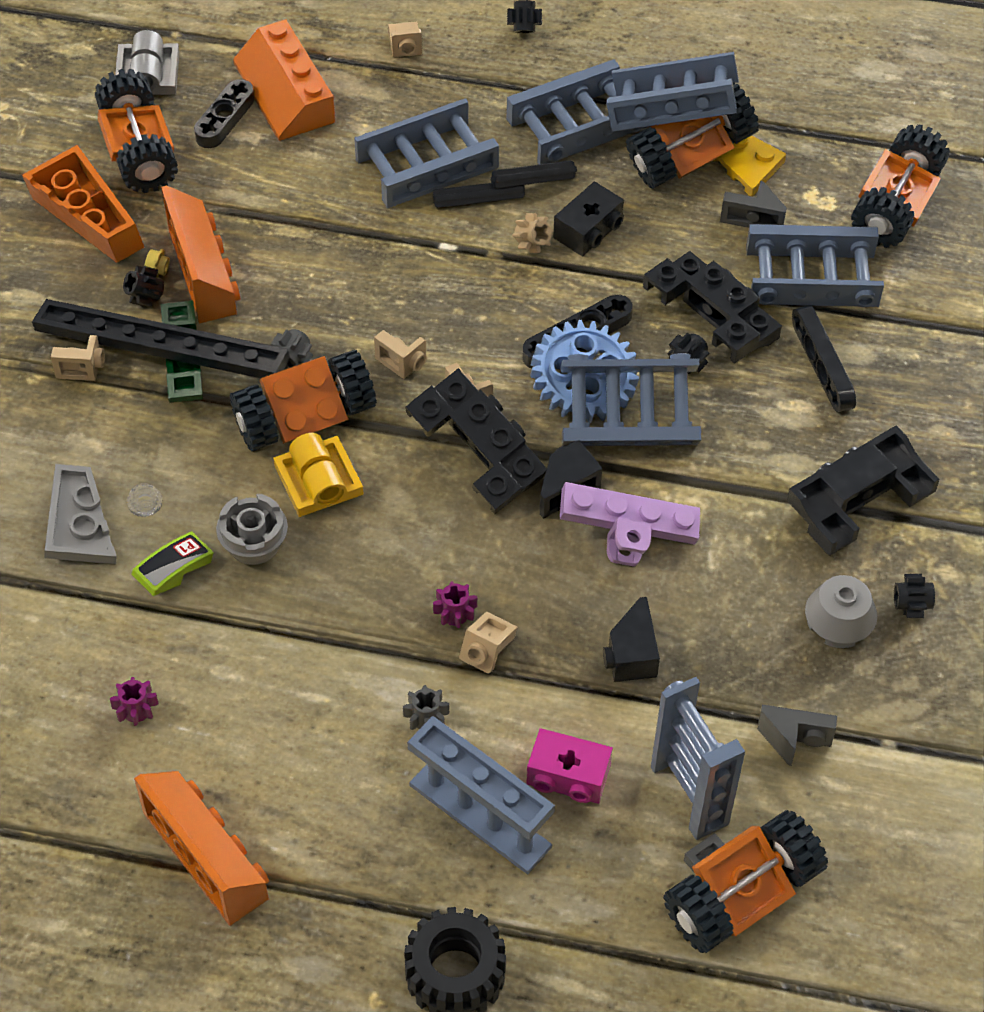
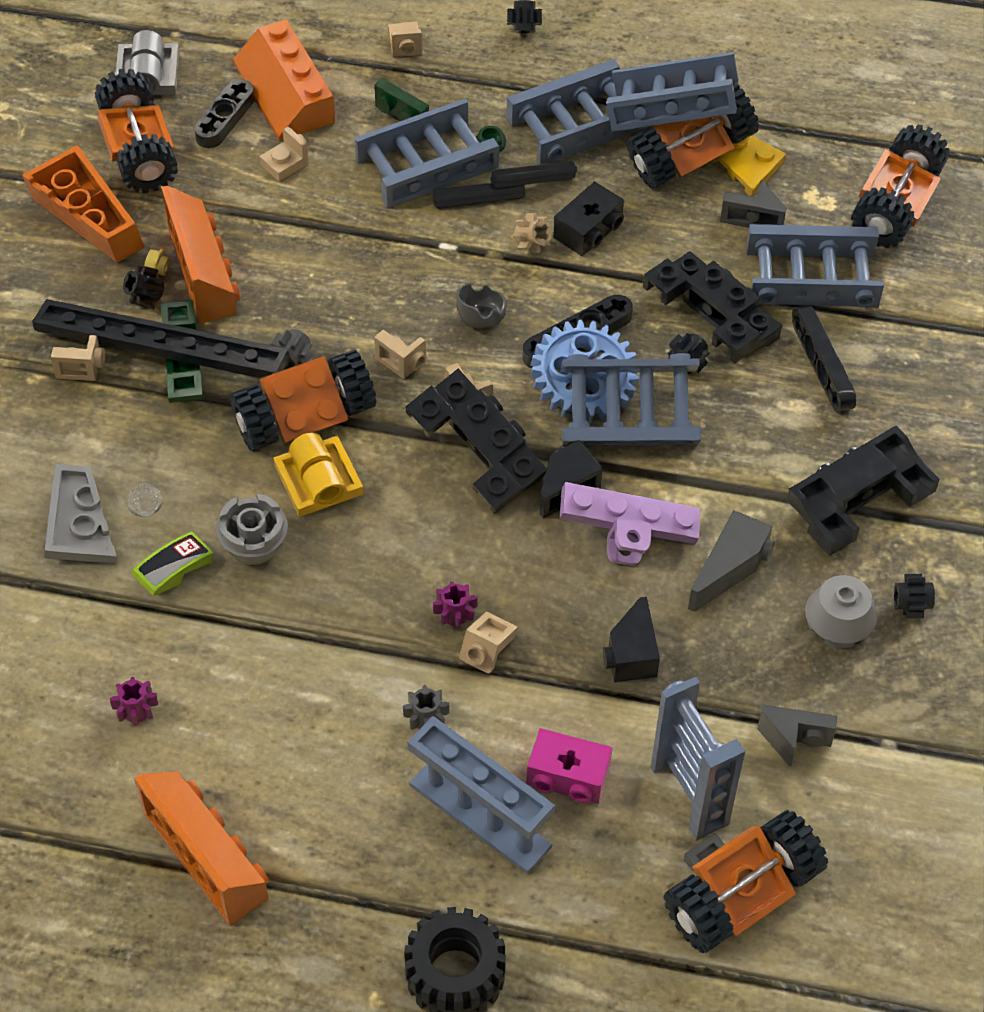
(287, 156): none -> tan bracket
(397, 102): none -> dark green plate
(480, 307): none -> dark grey hair
(490, 132): none -> dark green plate
(733, 558): none -> dark grey slope

